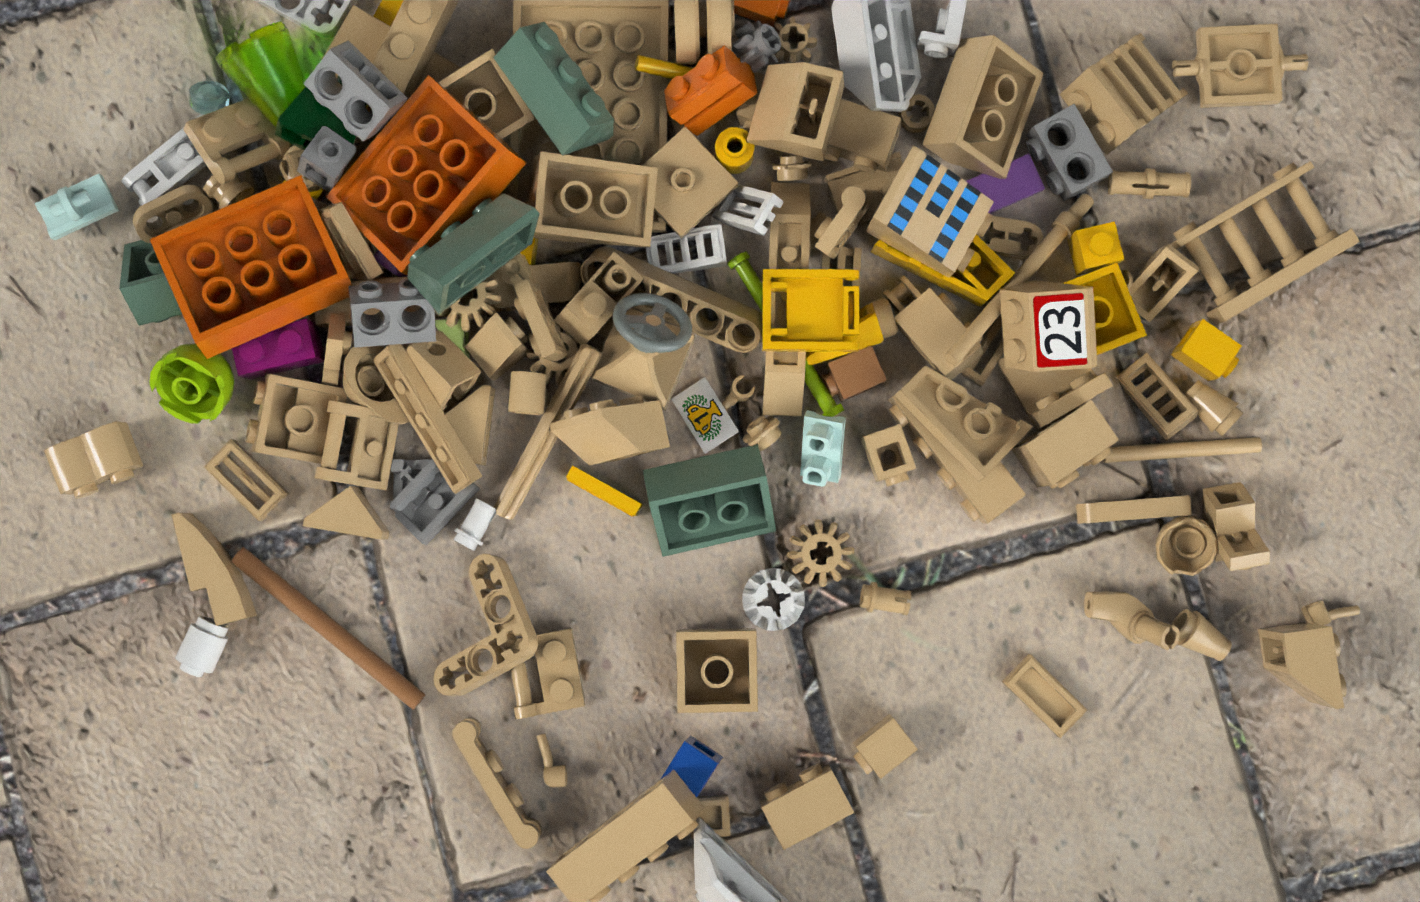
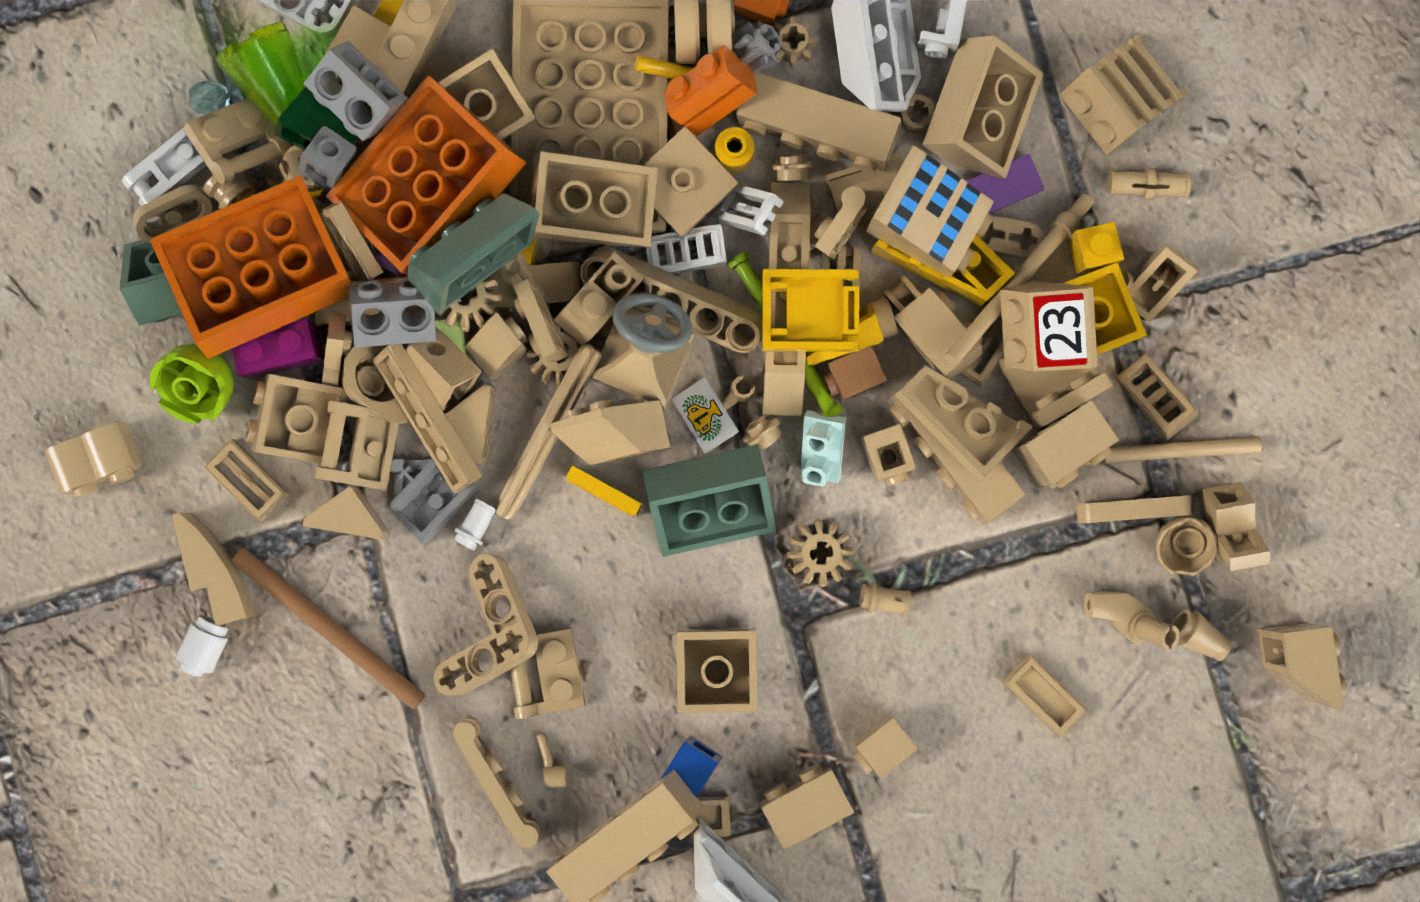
(76, 206): light aqua hips -> none
(528, 393): tan piece -> none
(555, 89): sand green slope -> none
(782, 582): white gear -> none
(797, 109): tan slope -> none
(1078, 149): light grey brick -> none
(1207, 351): yellow brick -> none
(1213, 407): tan cone -> none
(1239, 65): tan plate -> none
(1295, 261): tan fence -> none
(1317, 613): tan hand -> none

